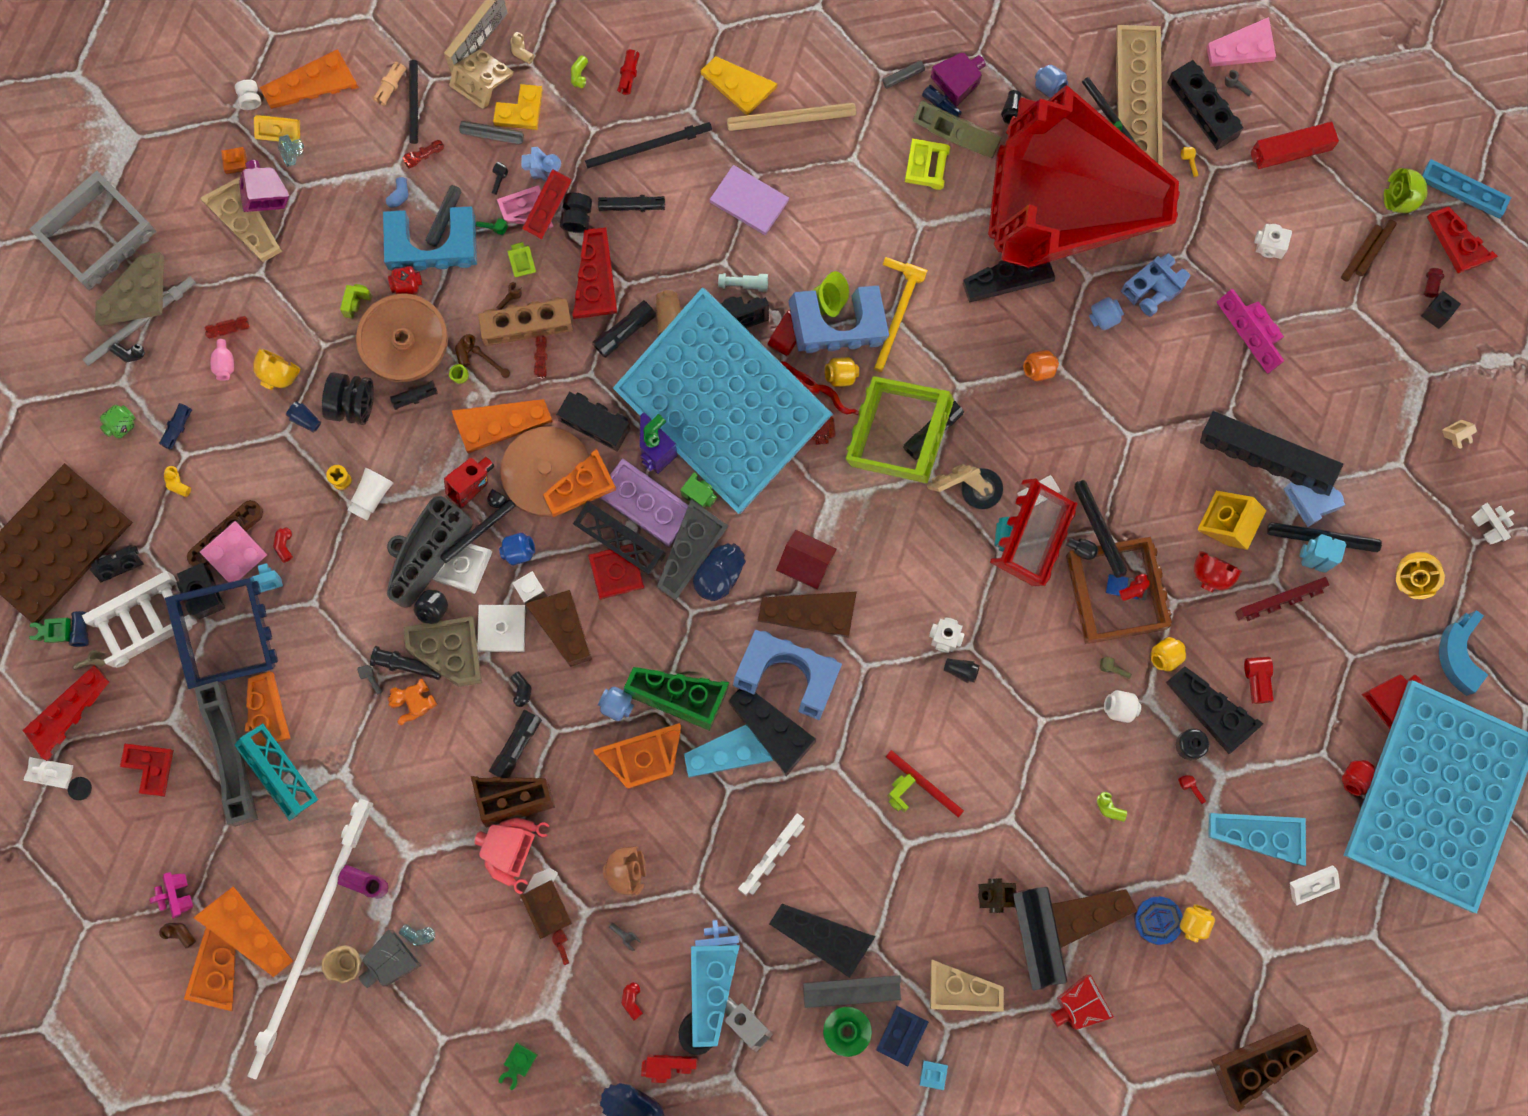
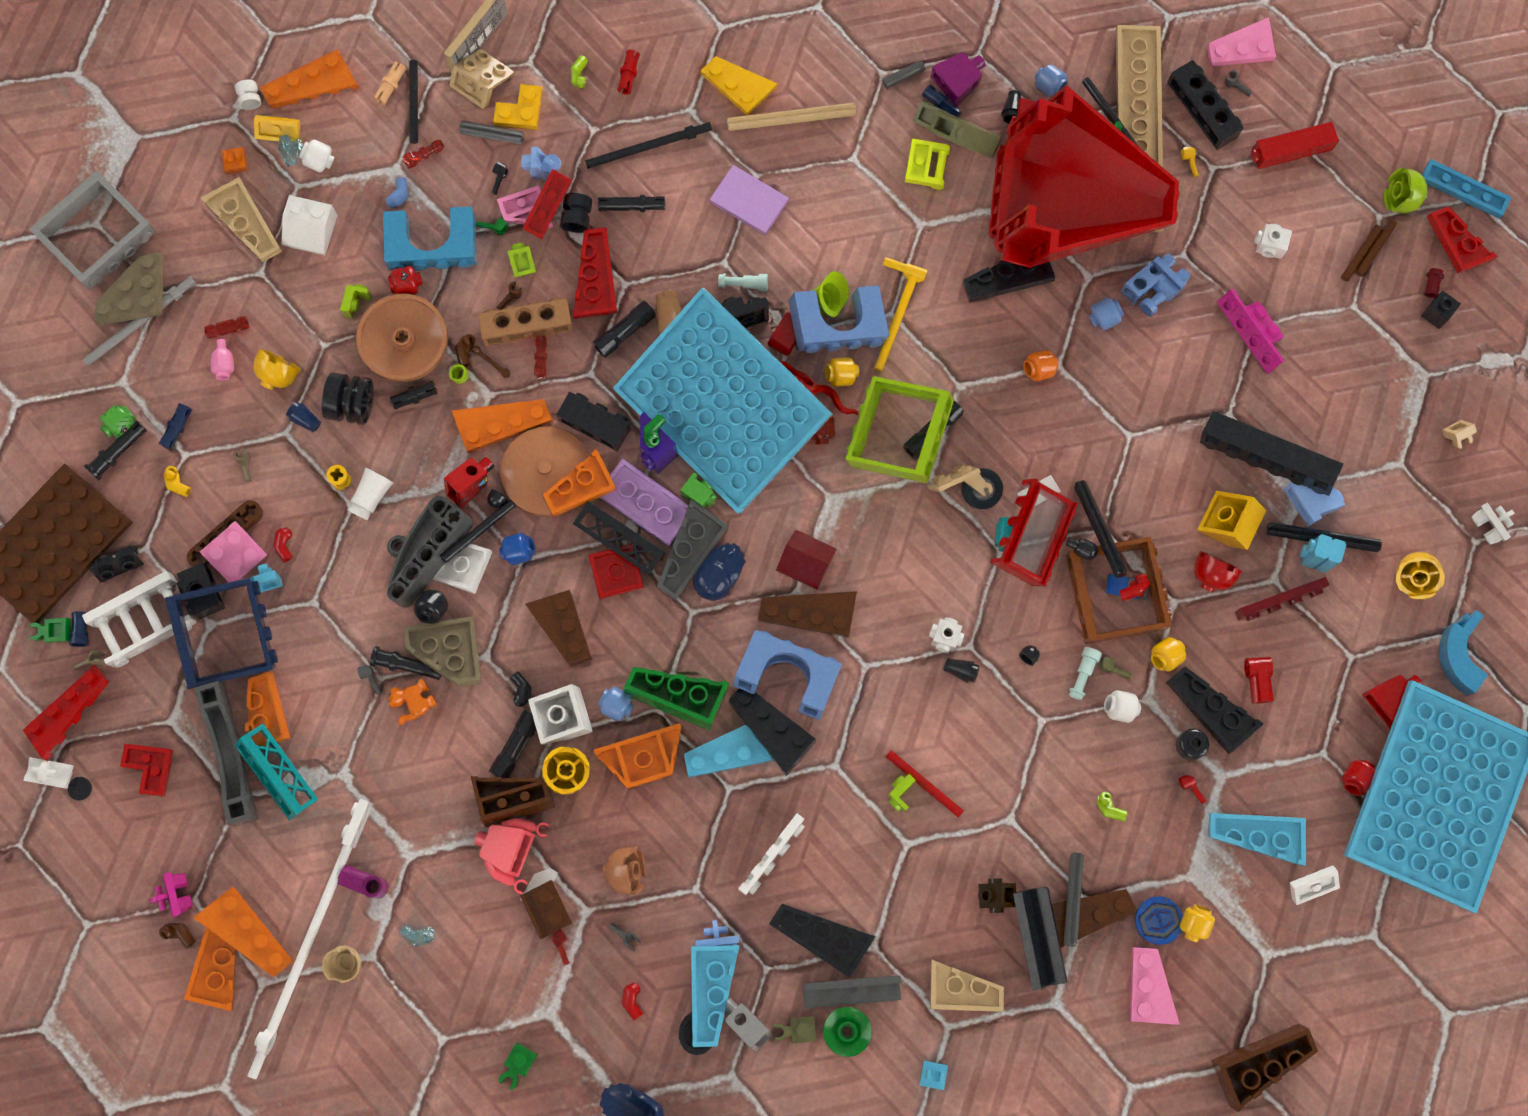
(107, 458): none -> black pin
(128, 355): black arm -> none
(243, 461): none -> dark tan hand
(261, 188): torso -> none
(307, 225): none -> white slope
(316, 156): none -> white head
(388, 961): dark grey torso -> none
(443, 216): dark grey axle -> none
(501, 628): white plate -> none
(518, 48): tan arm -> none
(529, 588): white brick -> none
(560, 715): none -> white slope
(565, 770): none -> yellow cylinder
(661, 1067): red plate -> none
(800, 1030): none -> olive plate
(902, 1035): dark blue plate -> none
(1029, 655): none -> black hinge
(1073, 899): none -> dark grey axle
(1081, 1005): red torso -> none
(1085, 670): none -> light aqua piece
(1149, 989): none -> bright pink wing

